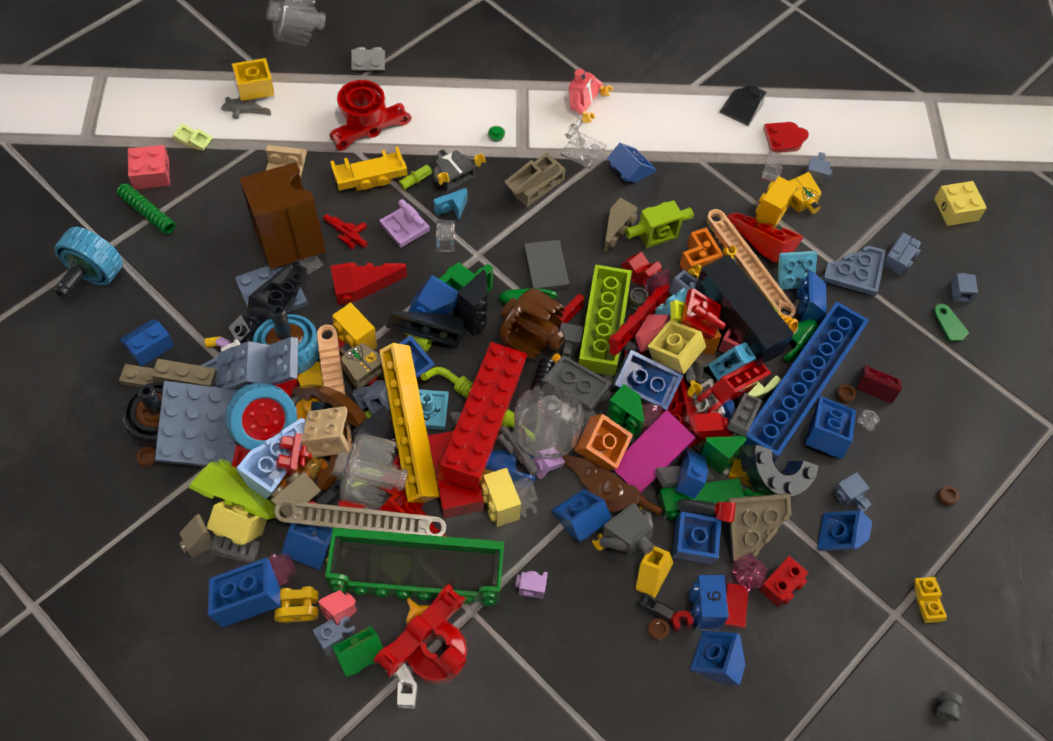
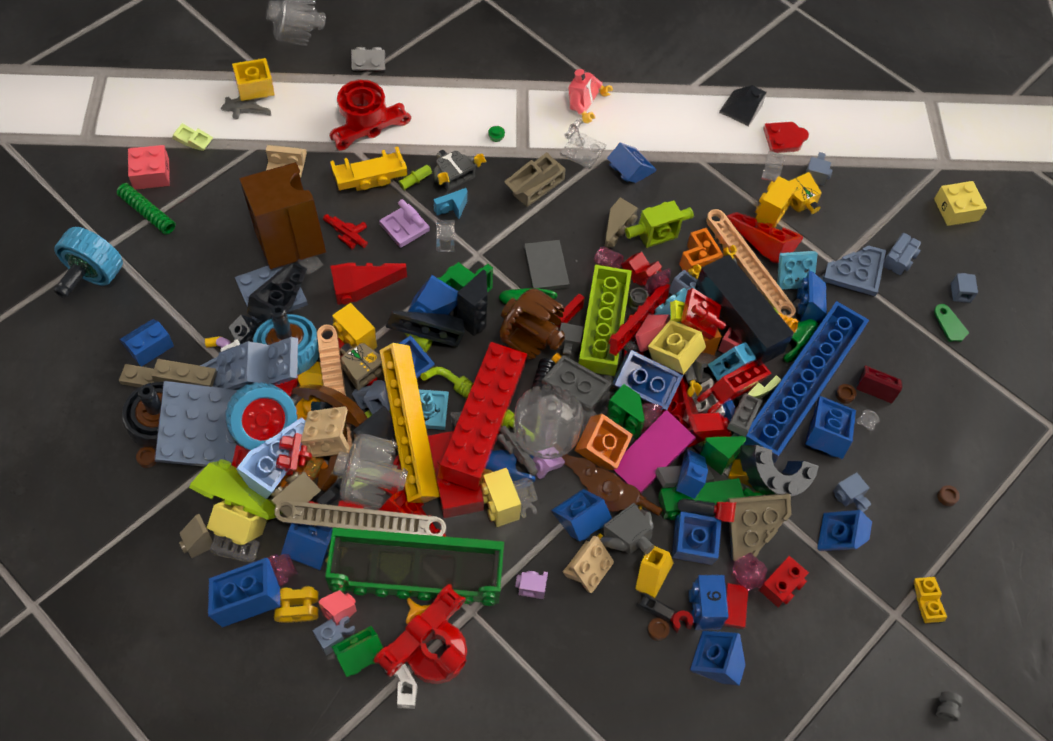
(589, 564): none -> tan bracket
(608, 258): none -> clear pink piece

